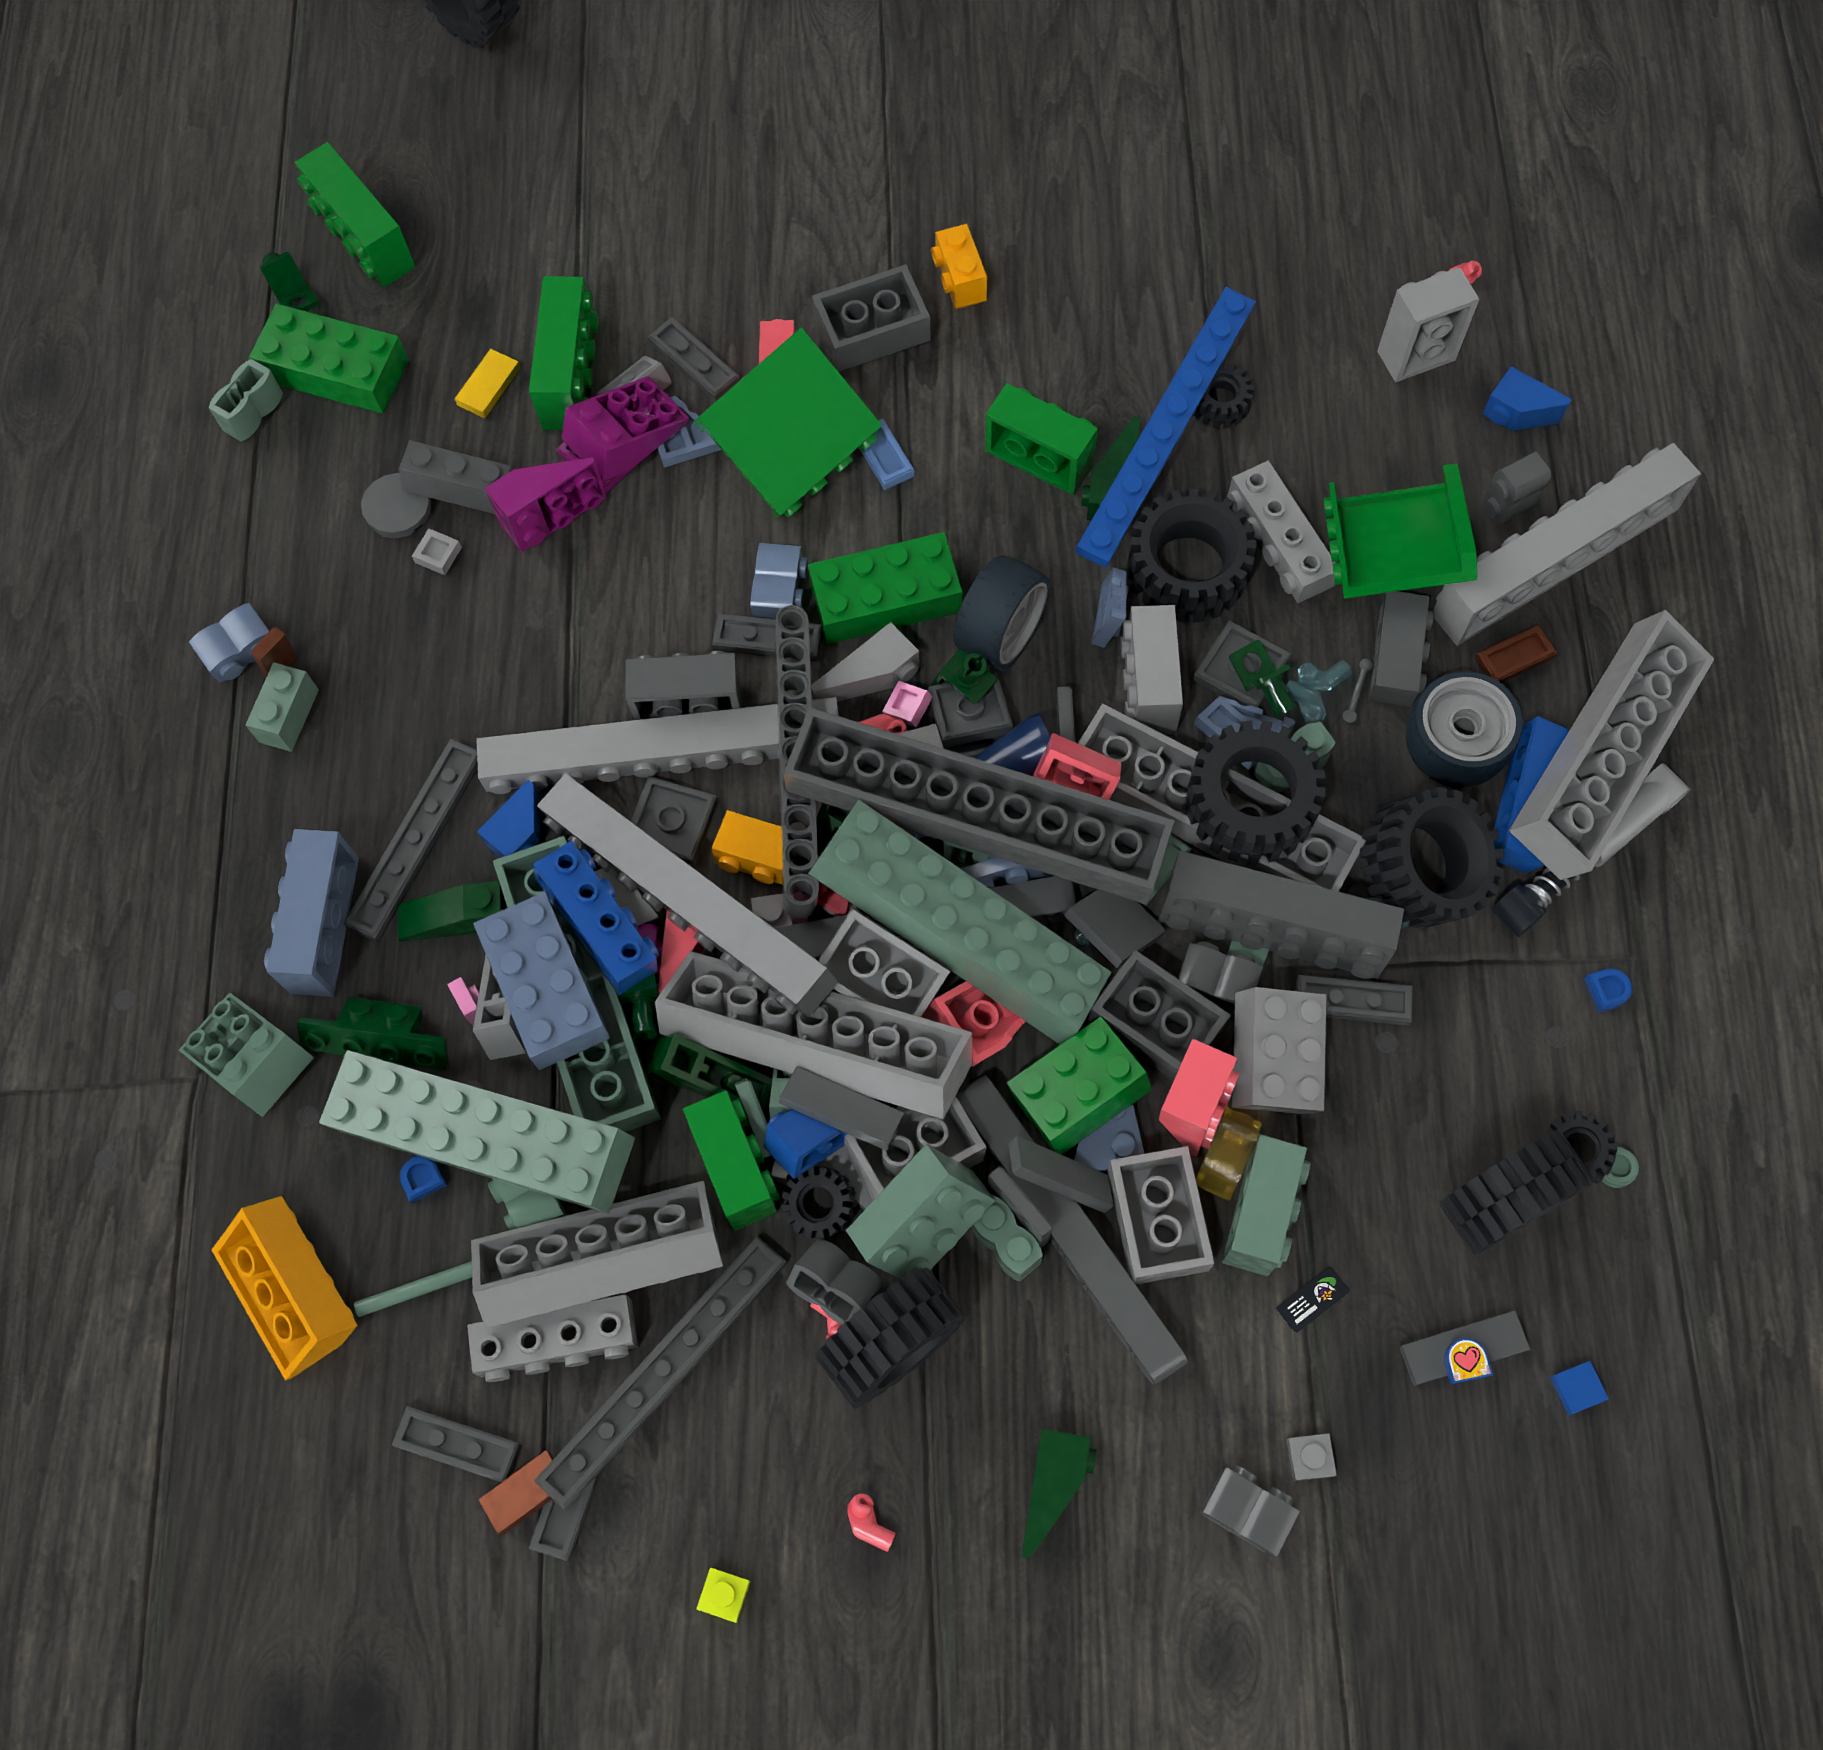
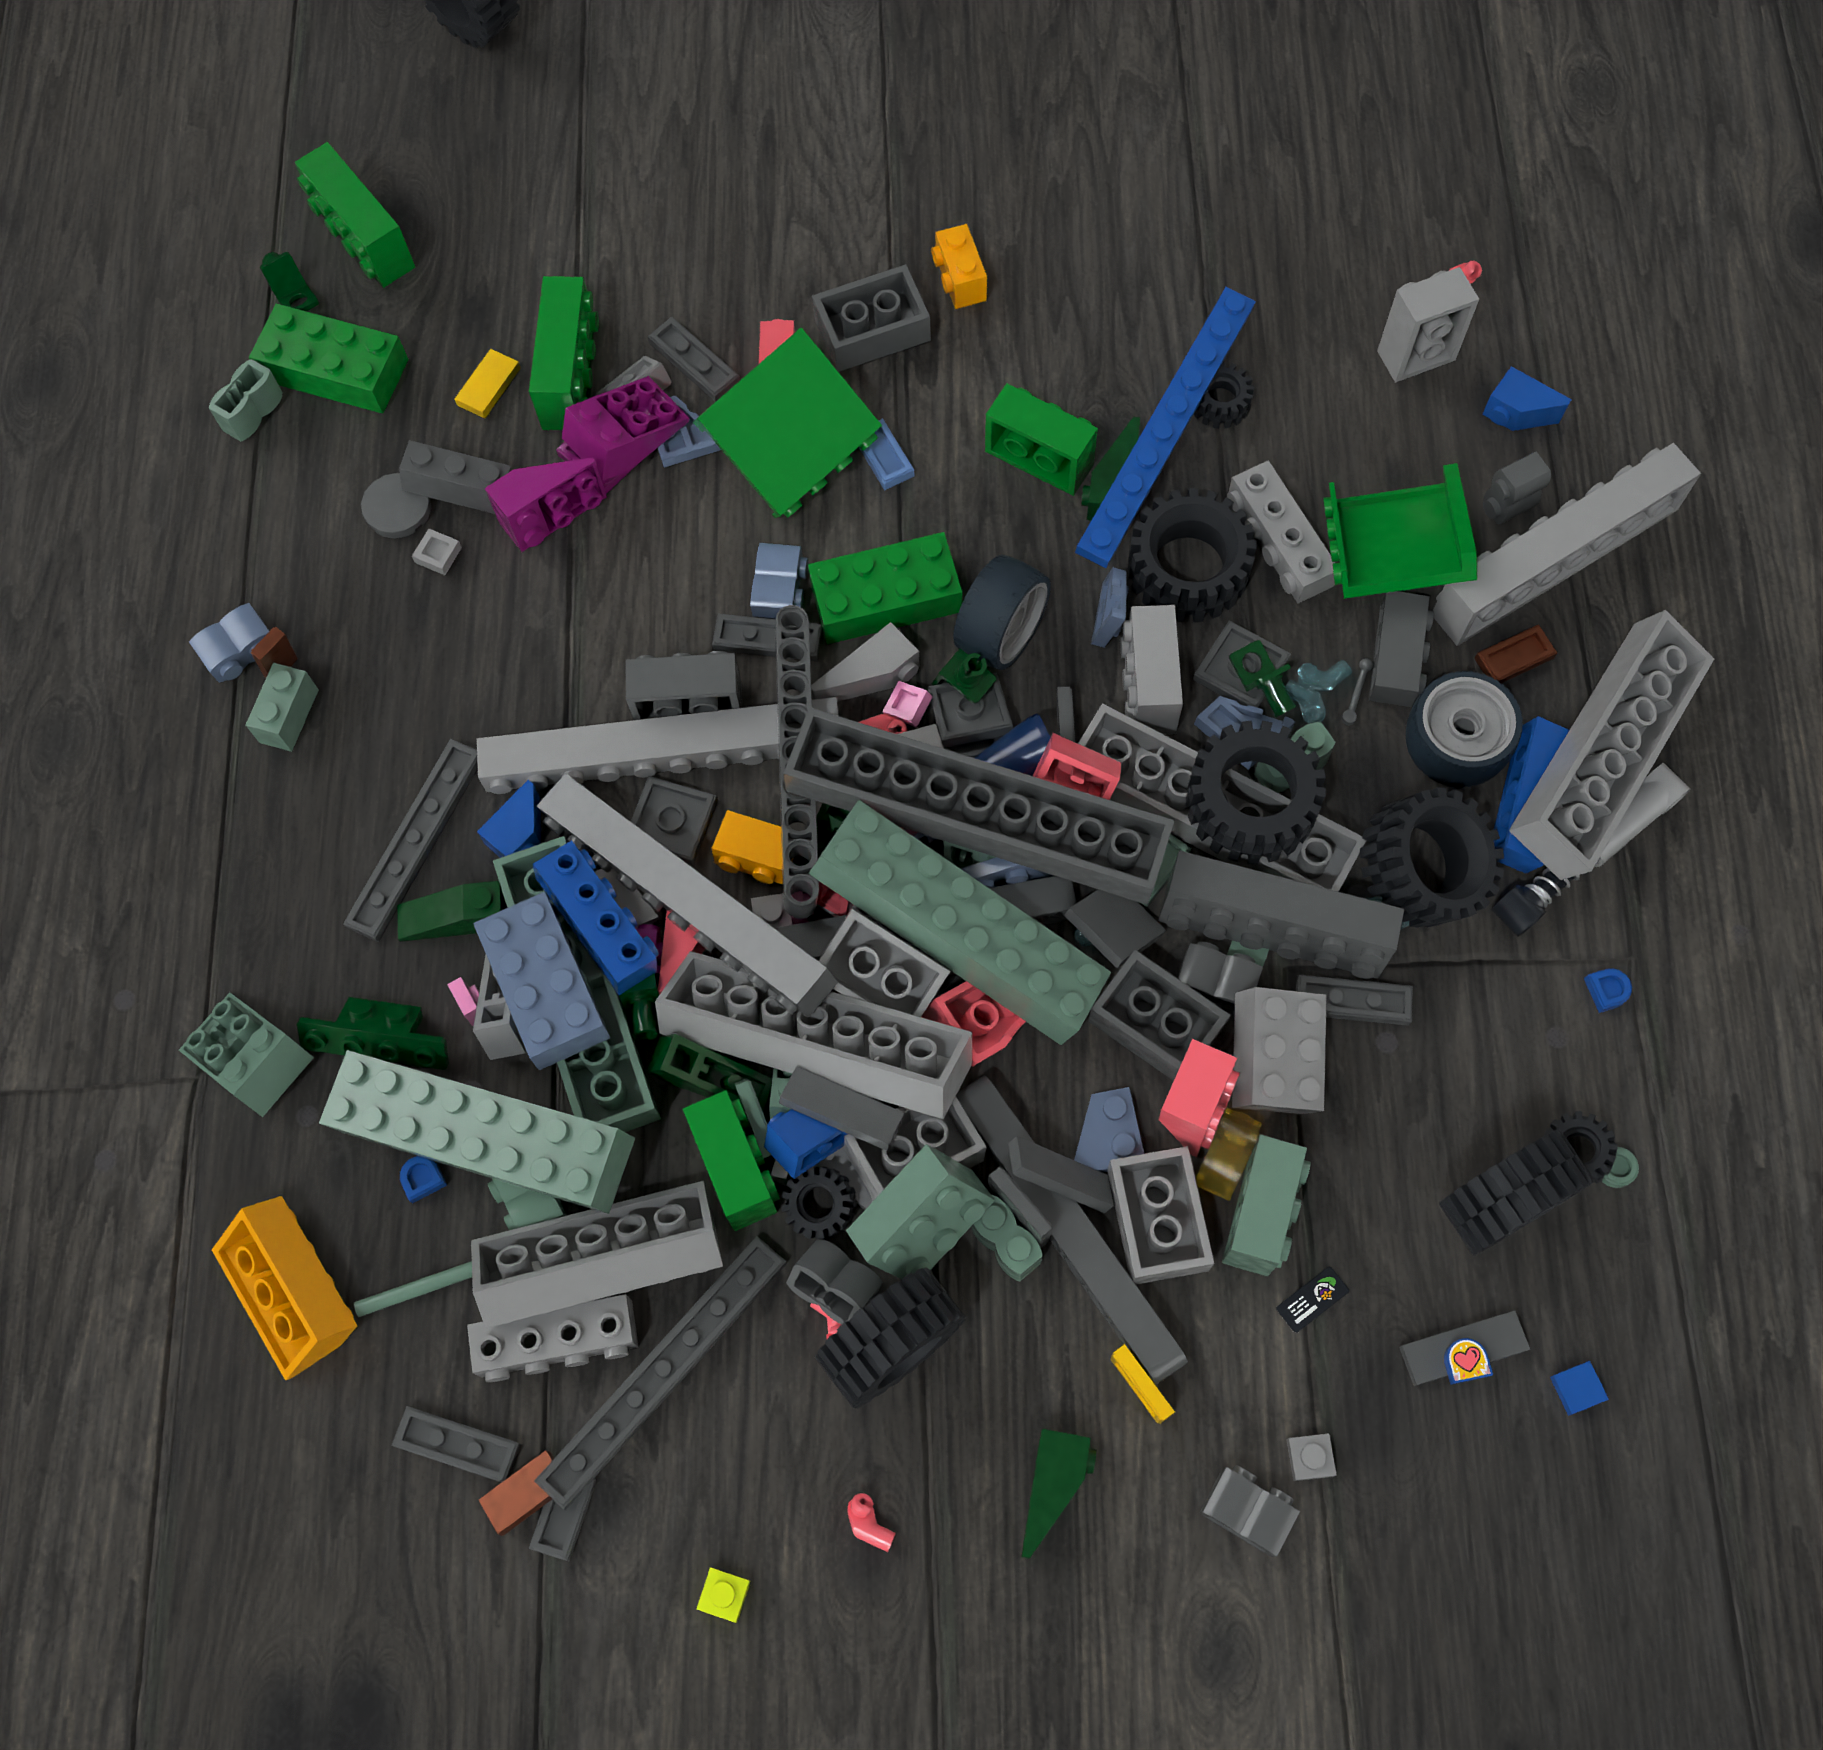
(312, 913): sand blue brick -> none
(1079, 1086): green brick -> none
(1141, 1384): none -> yellow tile

